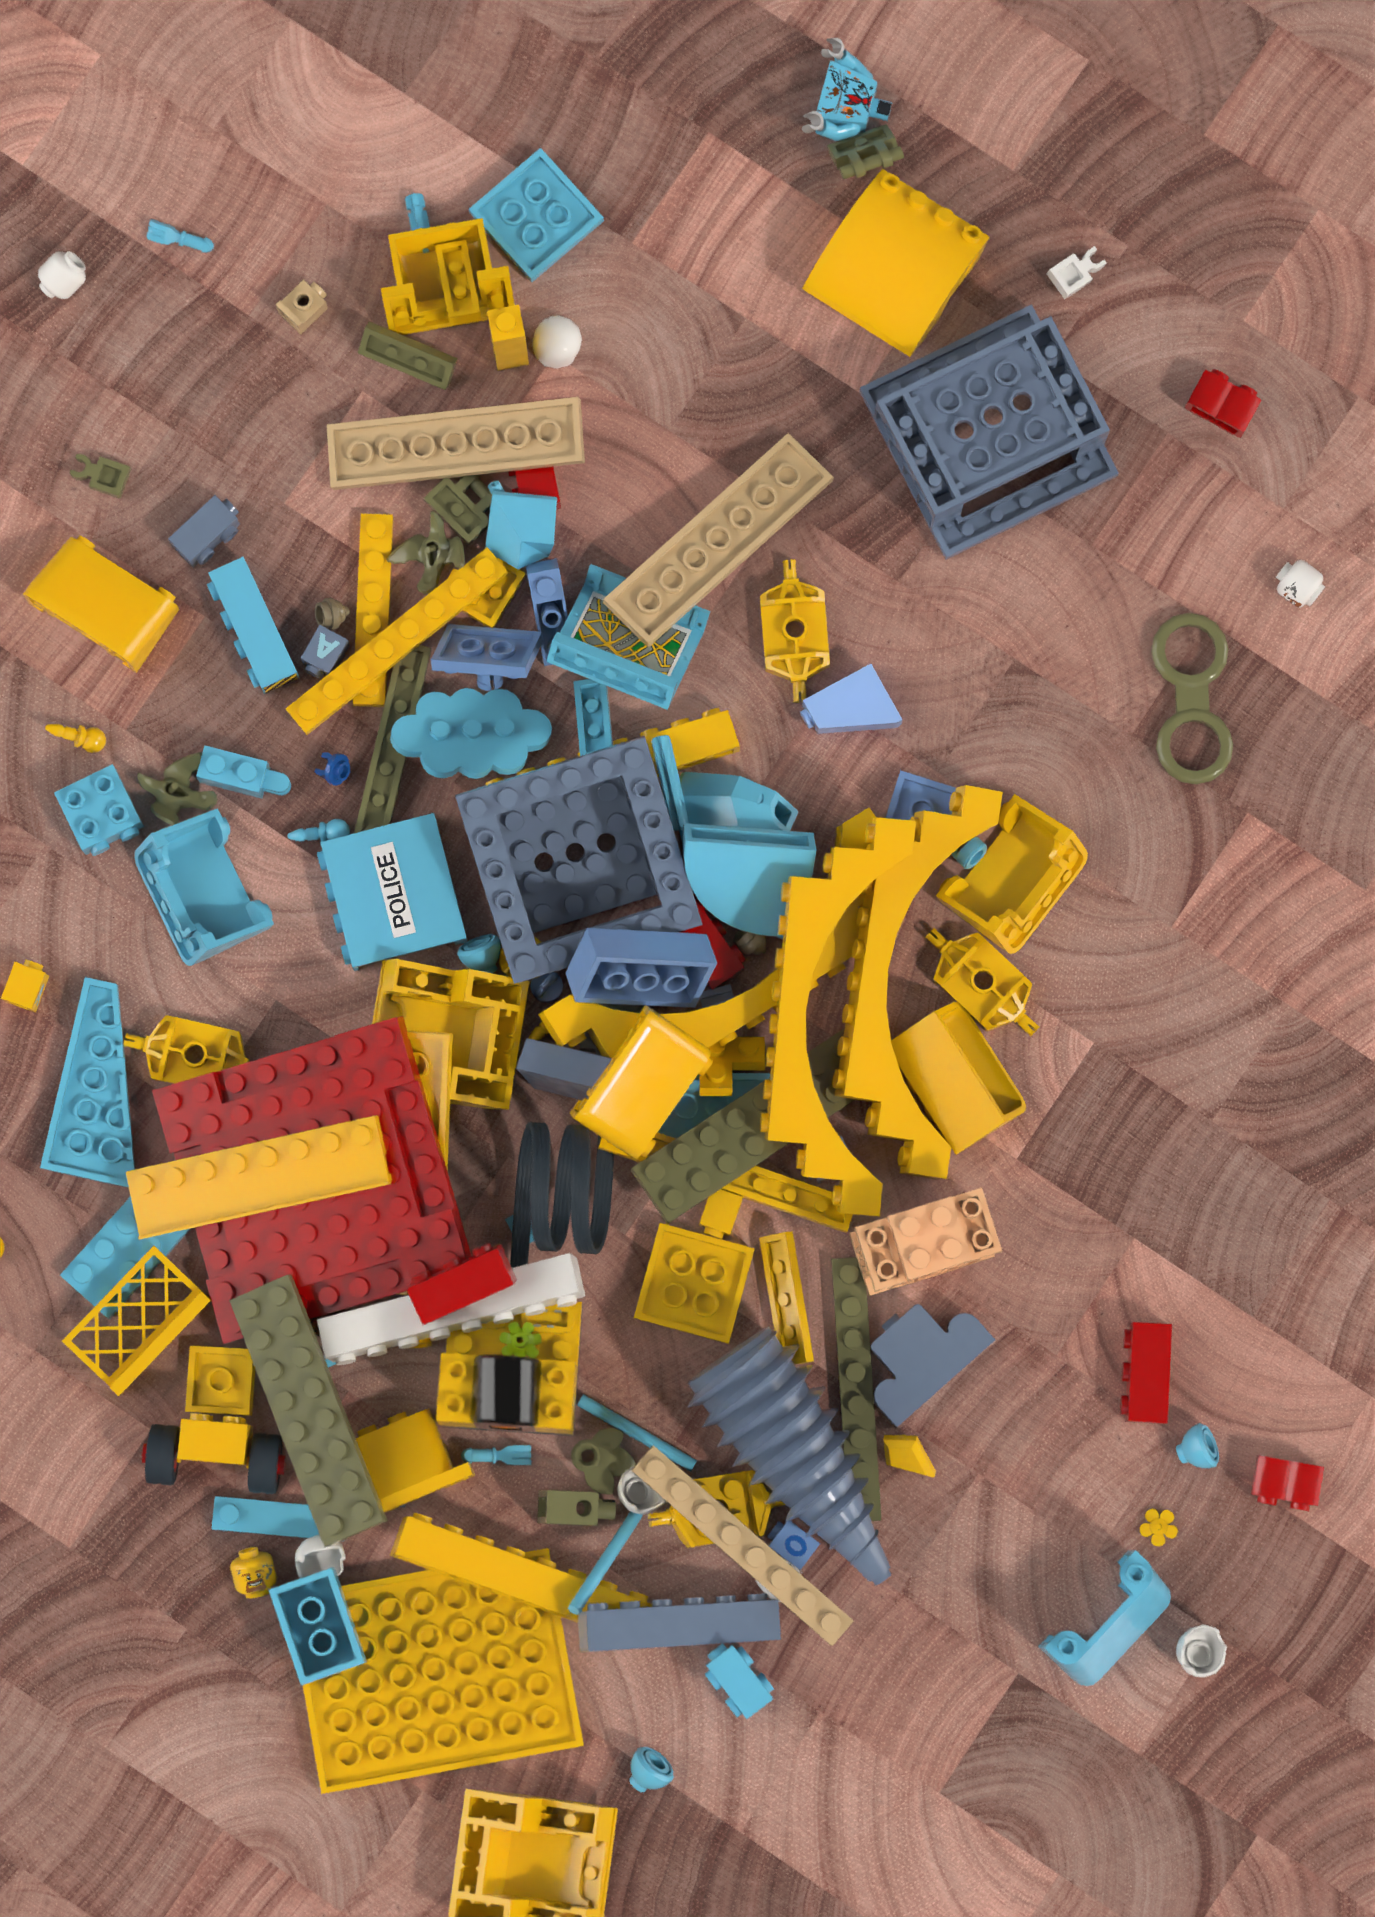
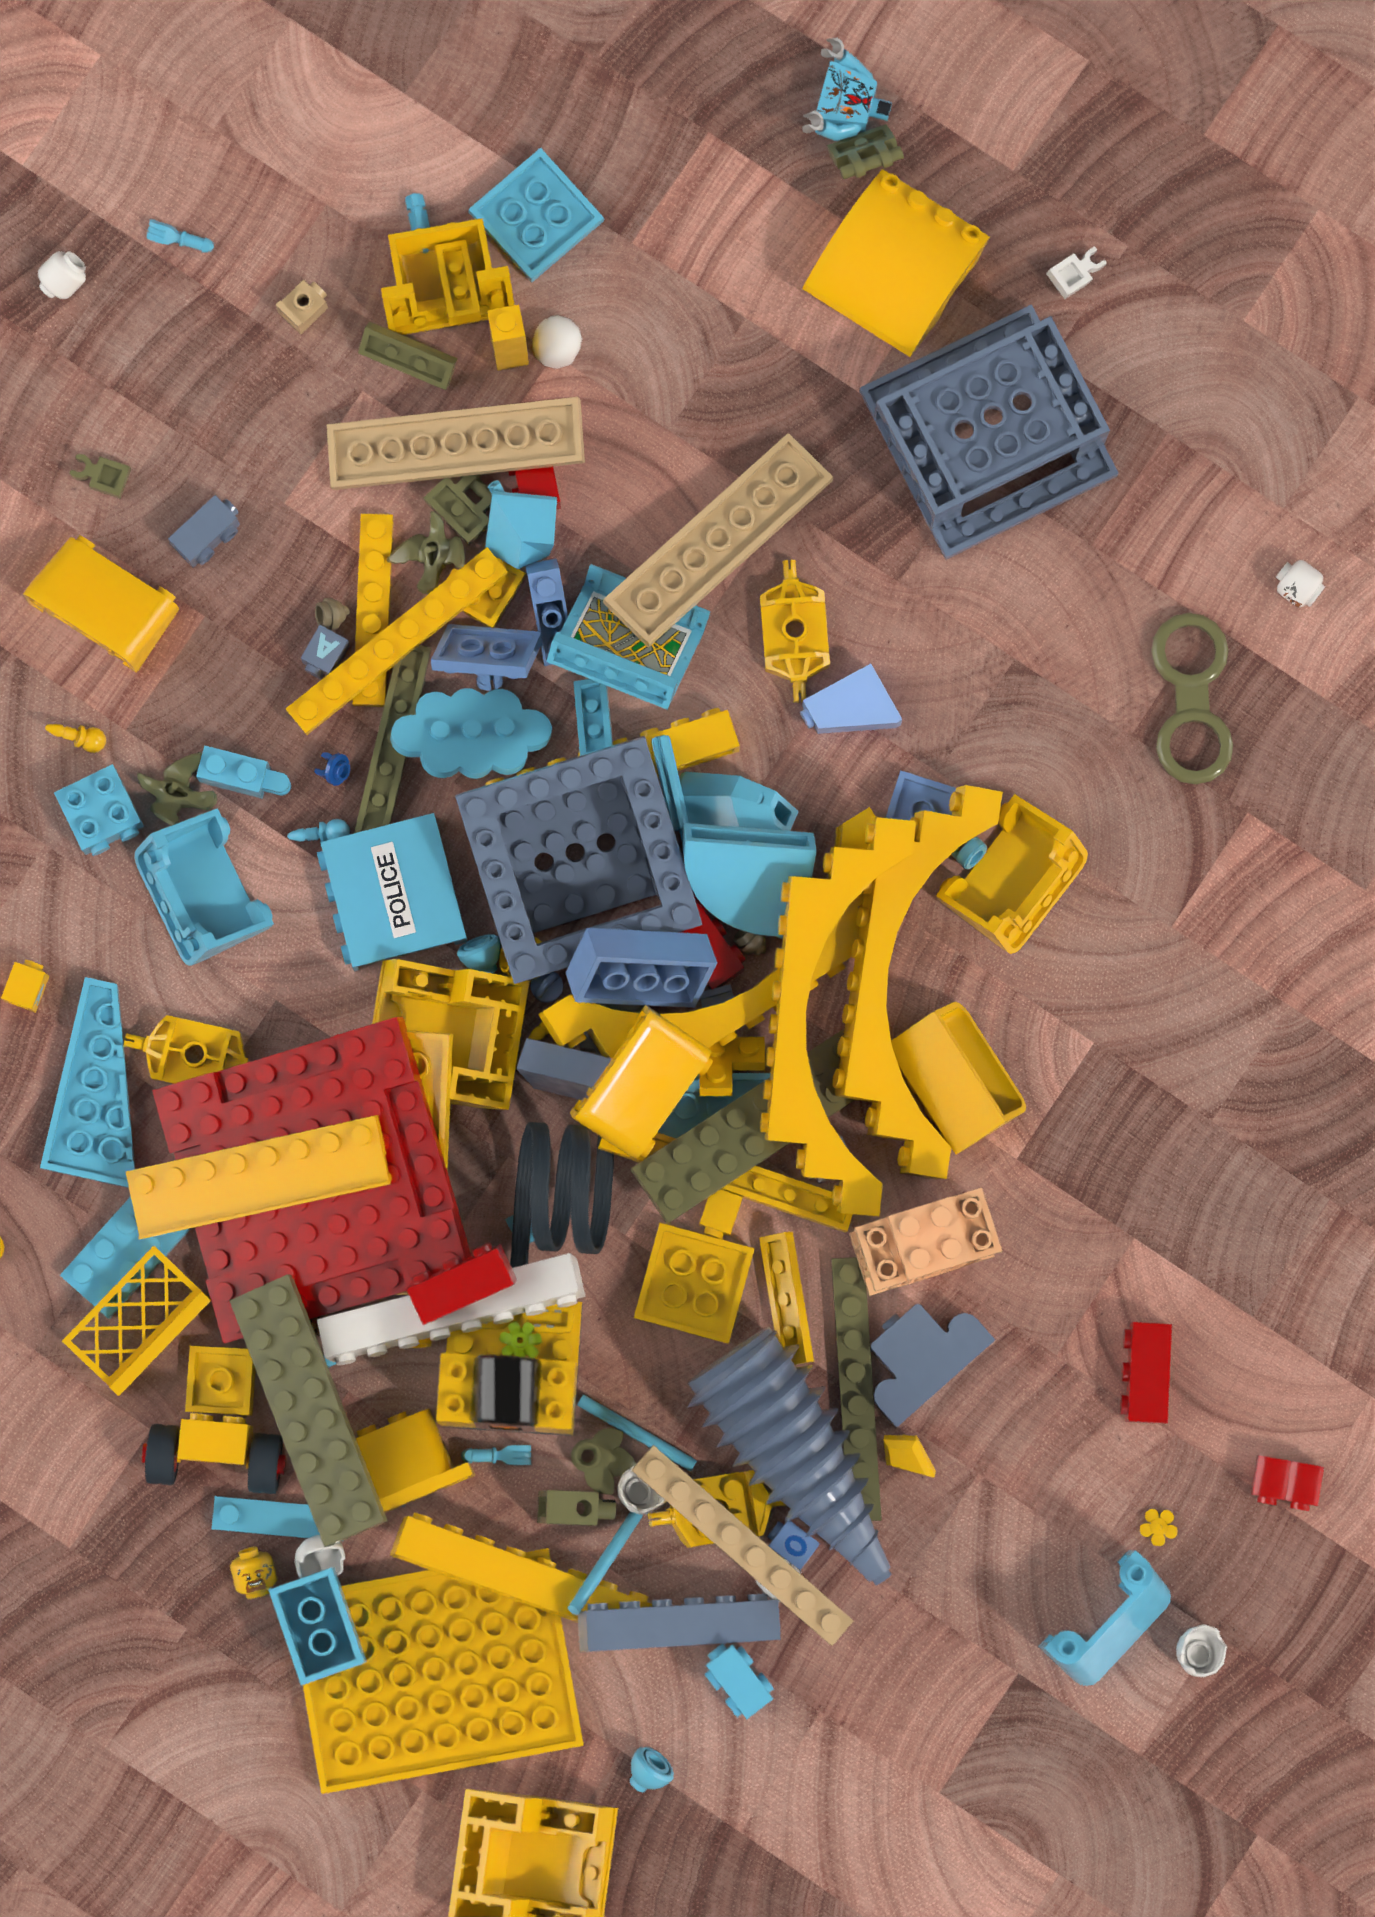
(253, 625): medium azure brick -> none
(990, 1007): yellow plate -> none
(1199, 1447): medium azure brick -> none
(1223, 402): red brick -> none

